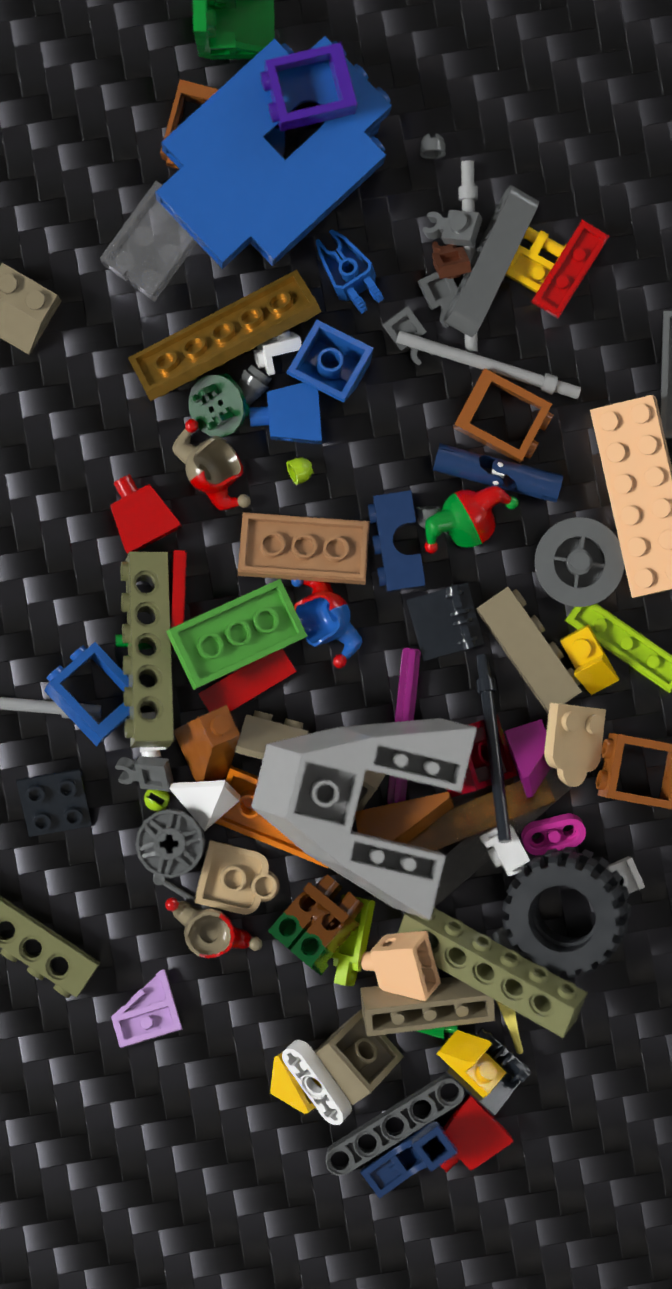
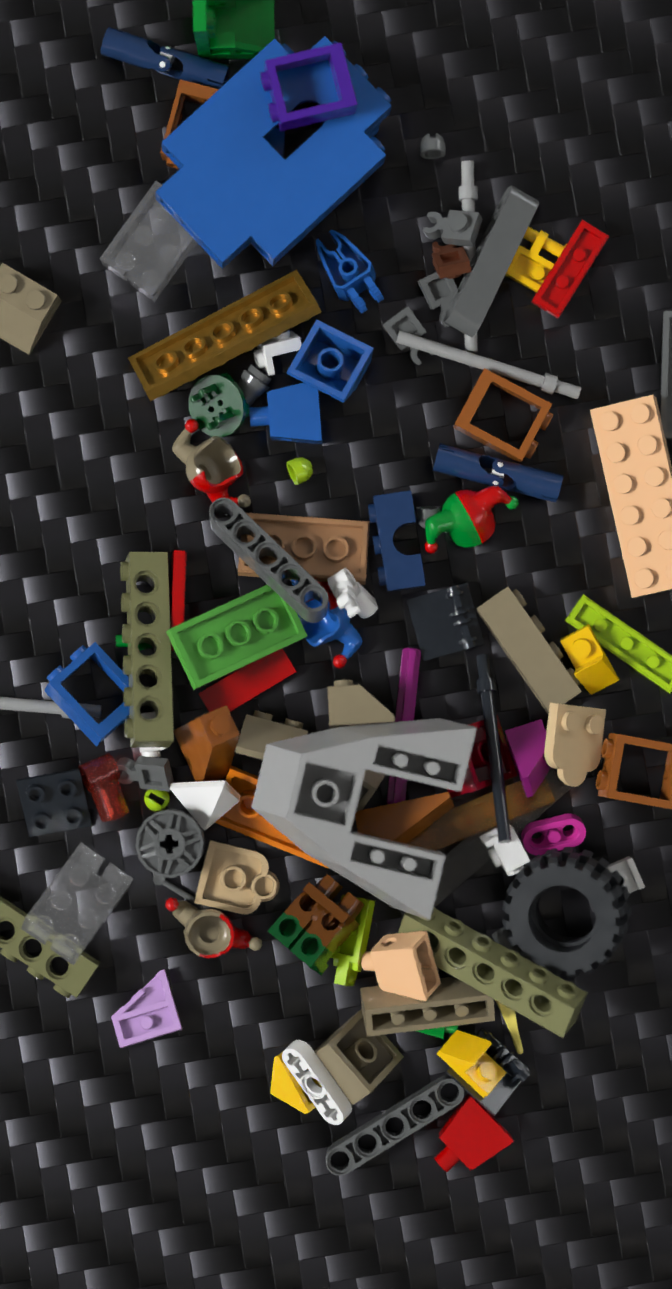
(76, 904): none -> clear piece
(102, 779): none -> clear red piece
(141, 515): red torso -> none
(150, 55): none -> dark blue piece
(263, 546): none -> dark grey beam
(352, 594): none -> white bar
(354, 706): none -> dark tan slope
(420, 1150): dark blue arch -> none
(579, 562): dark grey wheel -> none

